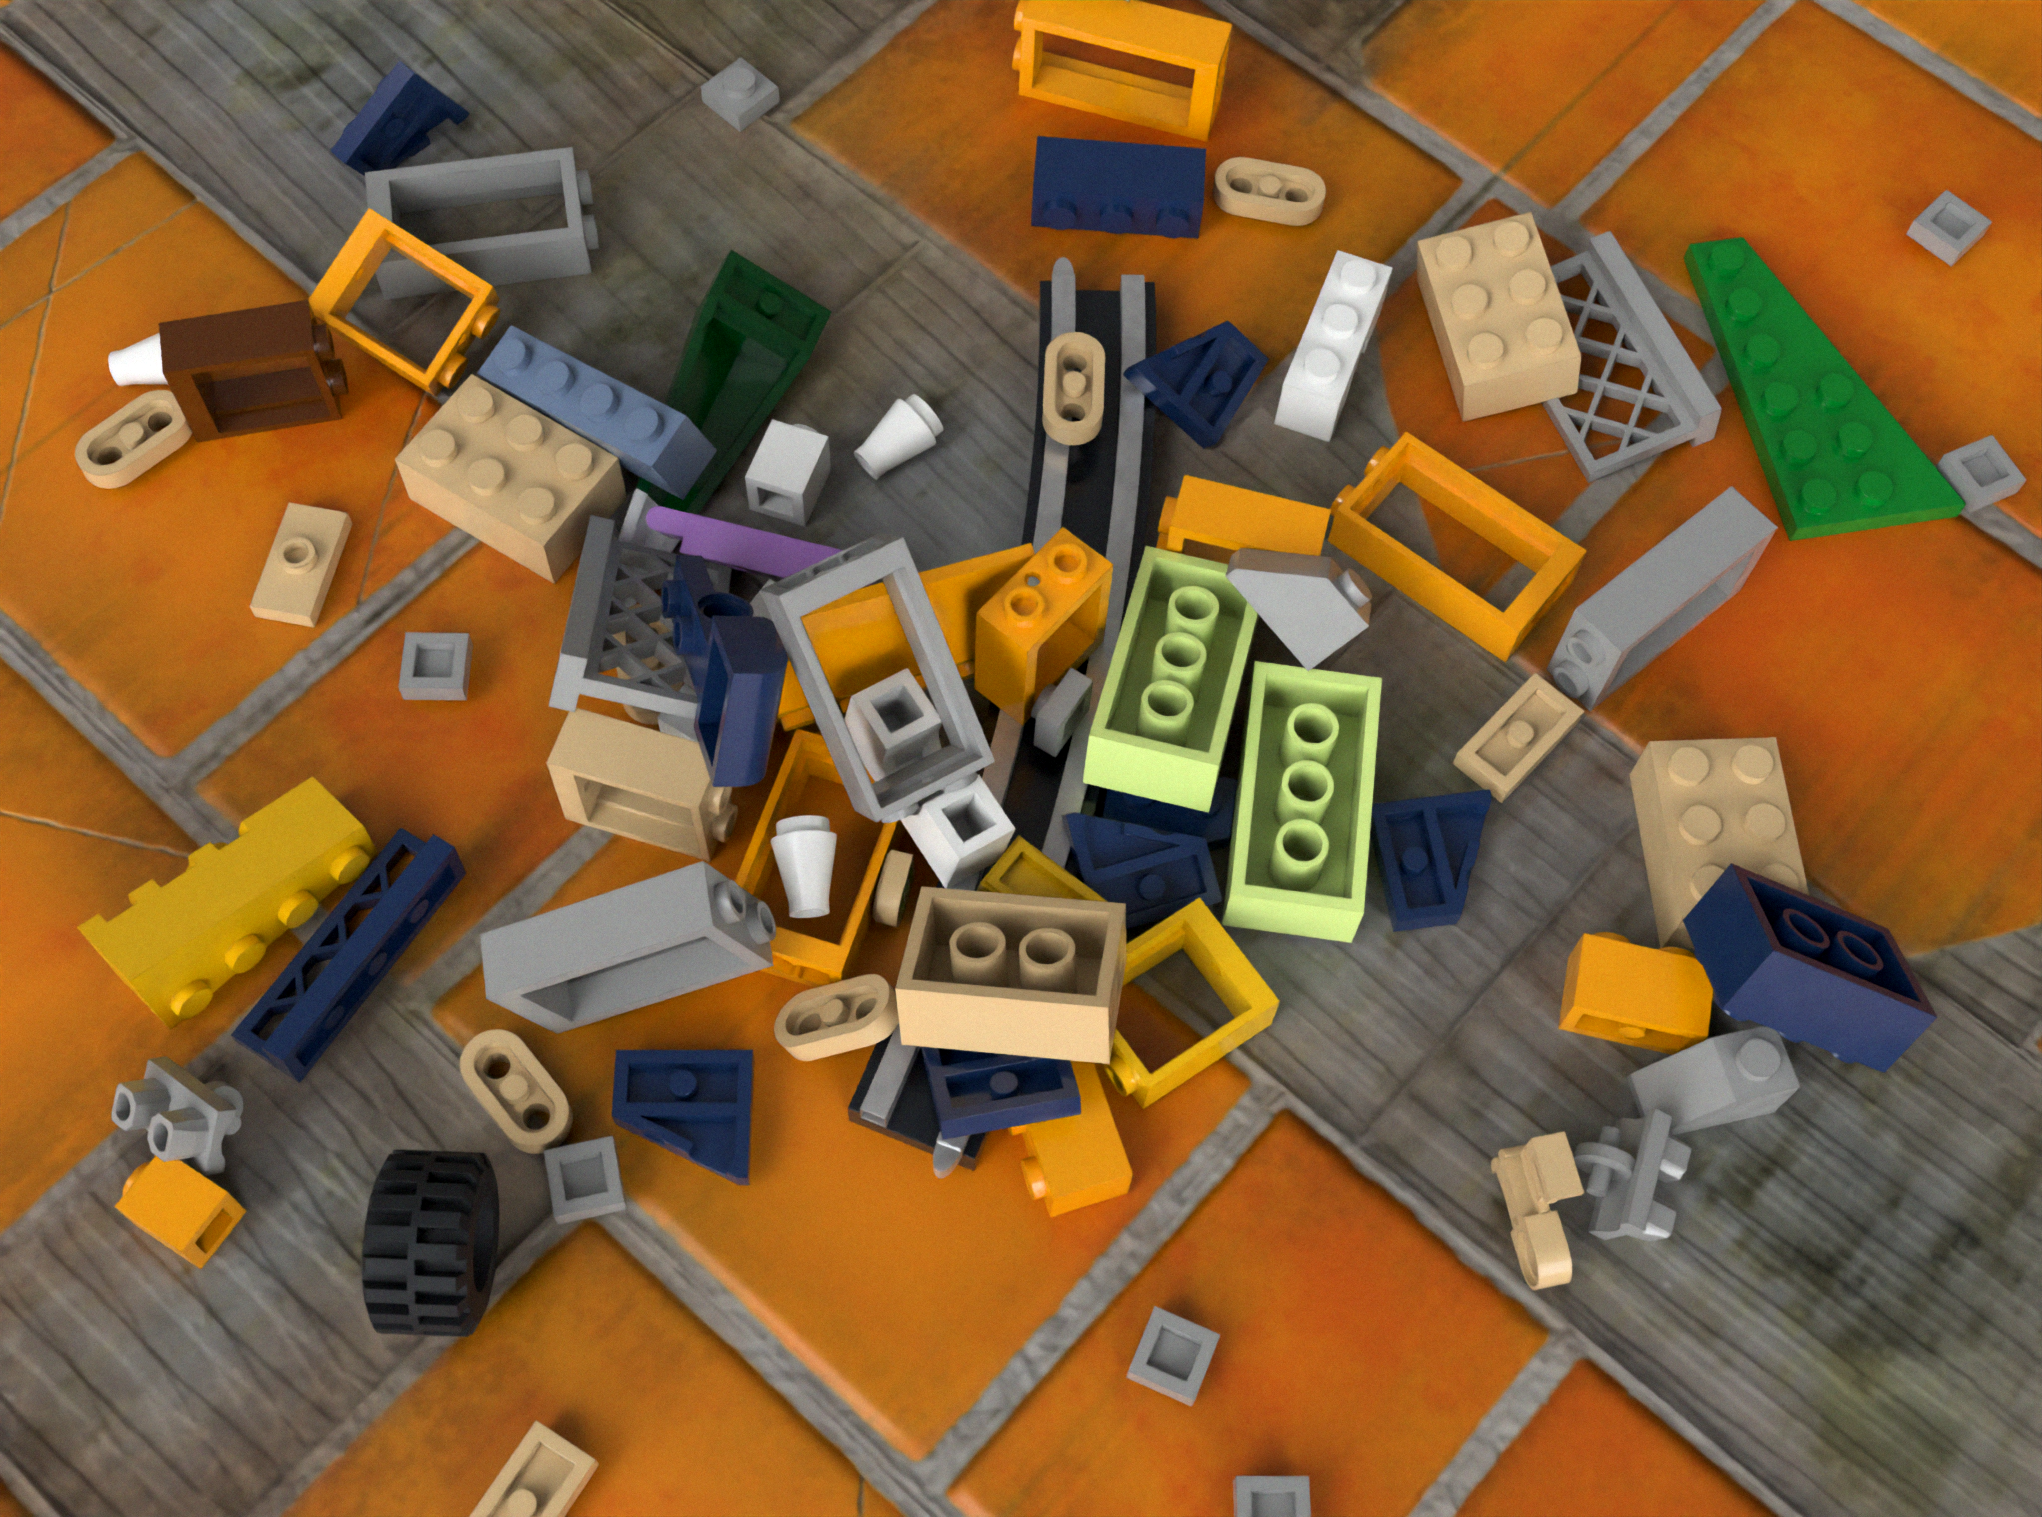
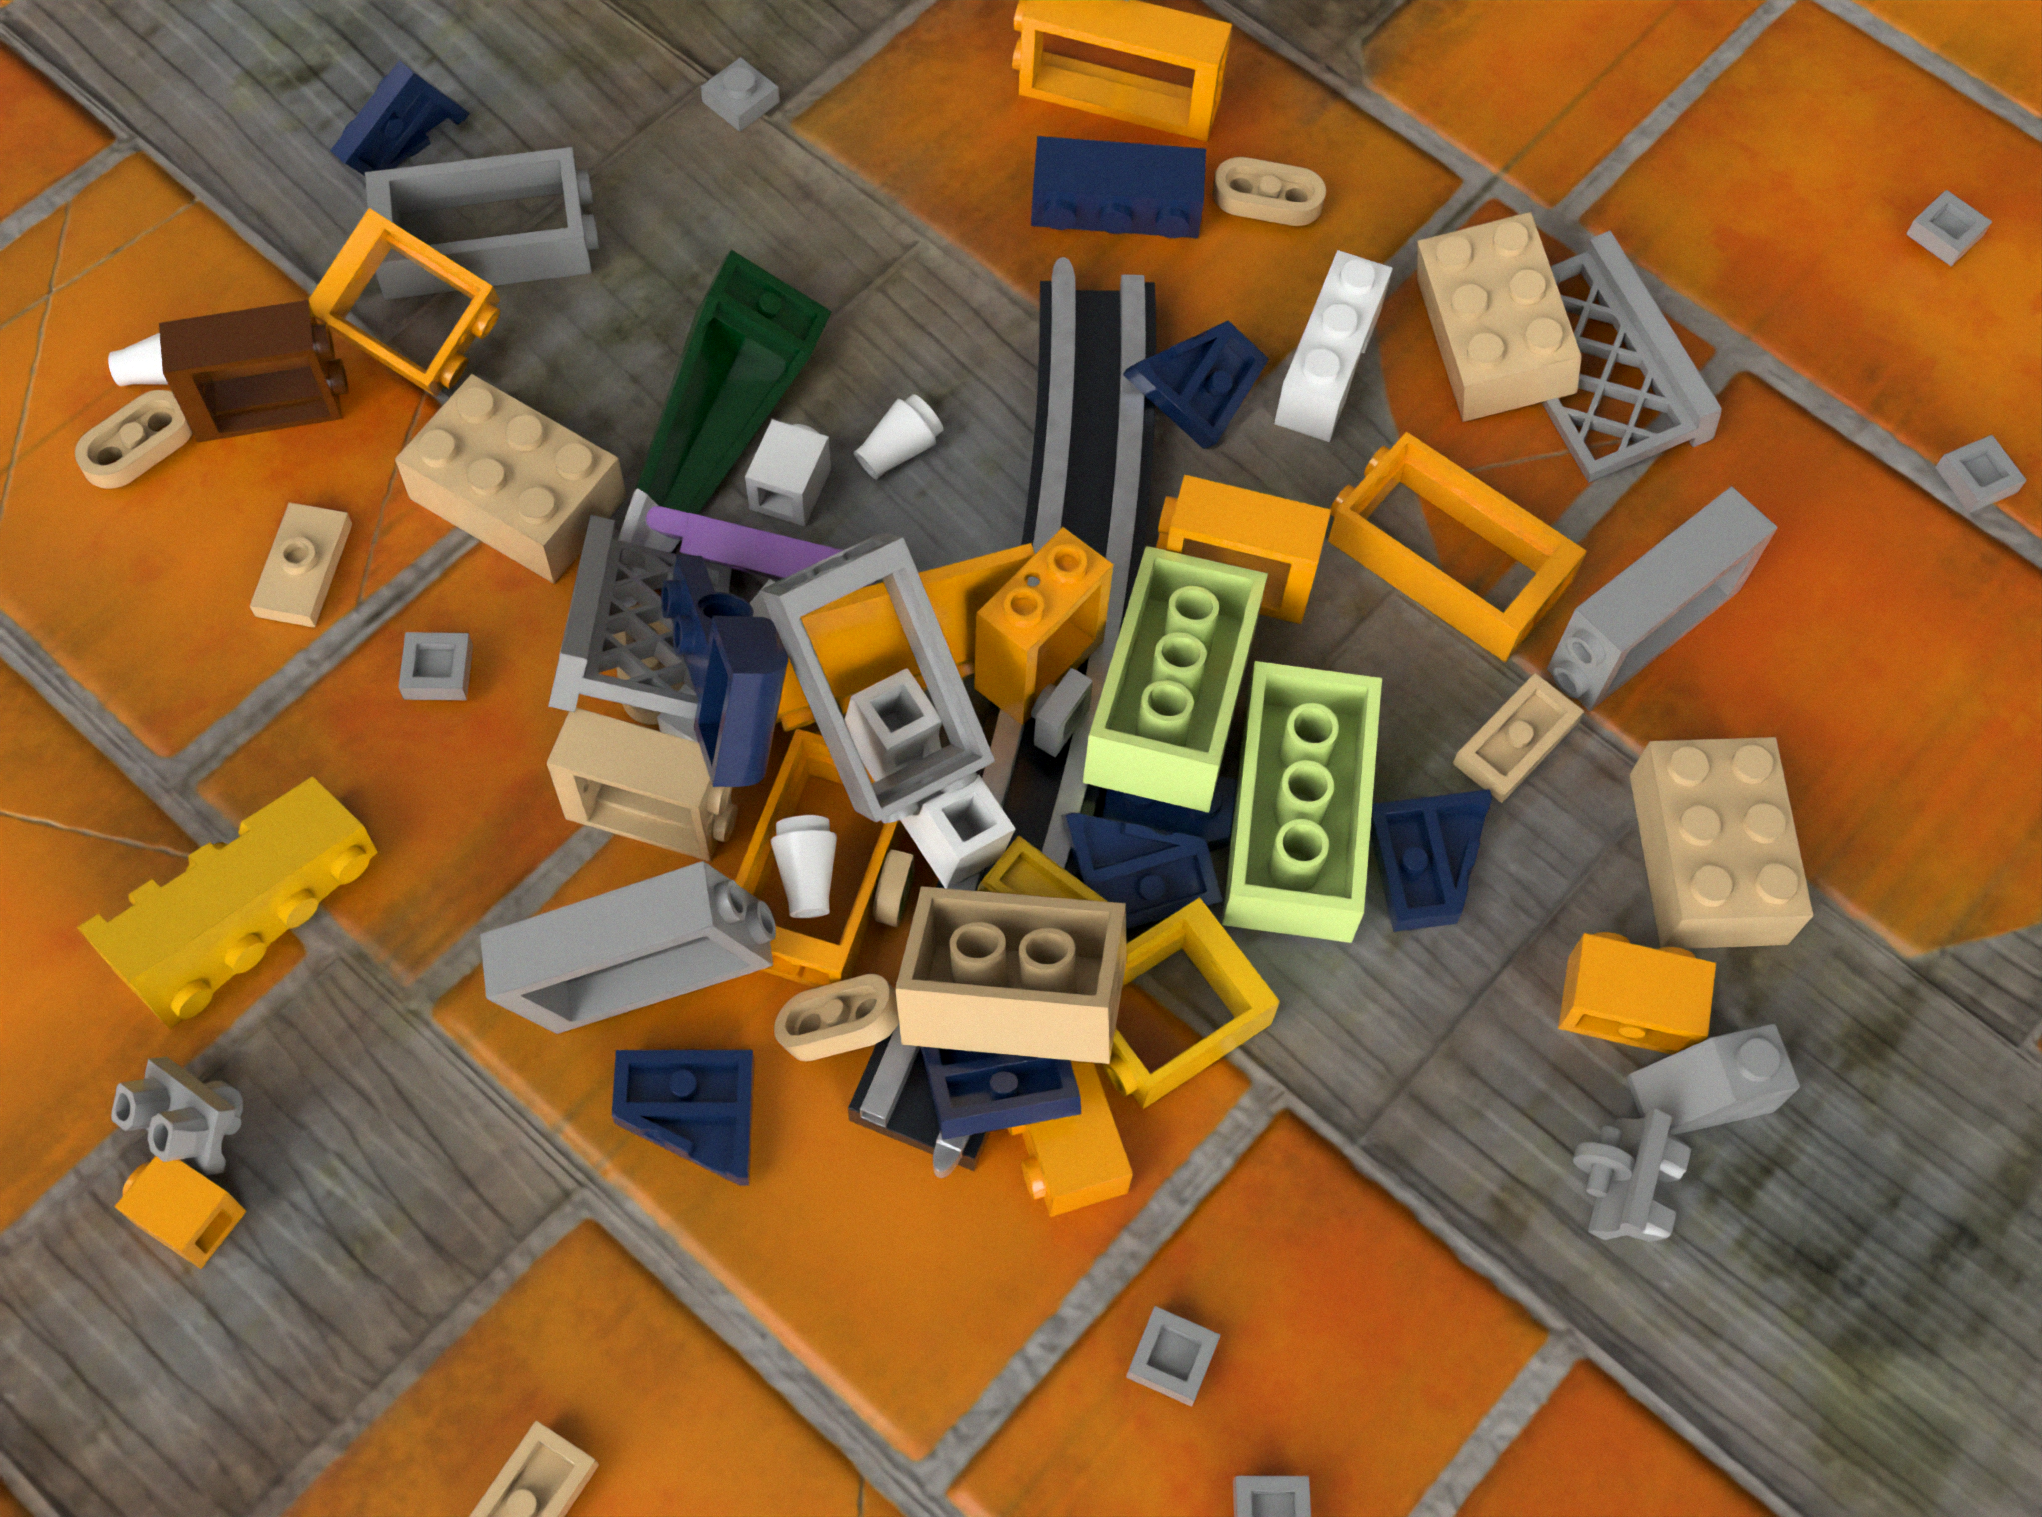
(358, 959): dark blue fence -> none
(430, 1243): black tyre -> none
(519, 1093): tan plate -> none
(585, 1180): light grey plate -> none
(625, 422): sand blue brick -> none
(1073, 392): tan plate -> none
(1303, 599): light grey slope -> none
(1530, 1181): tan piece -> none
(1807, 969): dark blue brick -> none
(1816, 426): green wing -> none

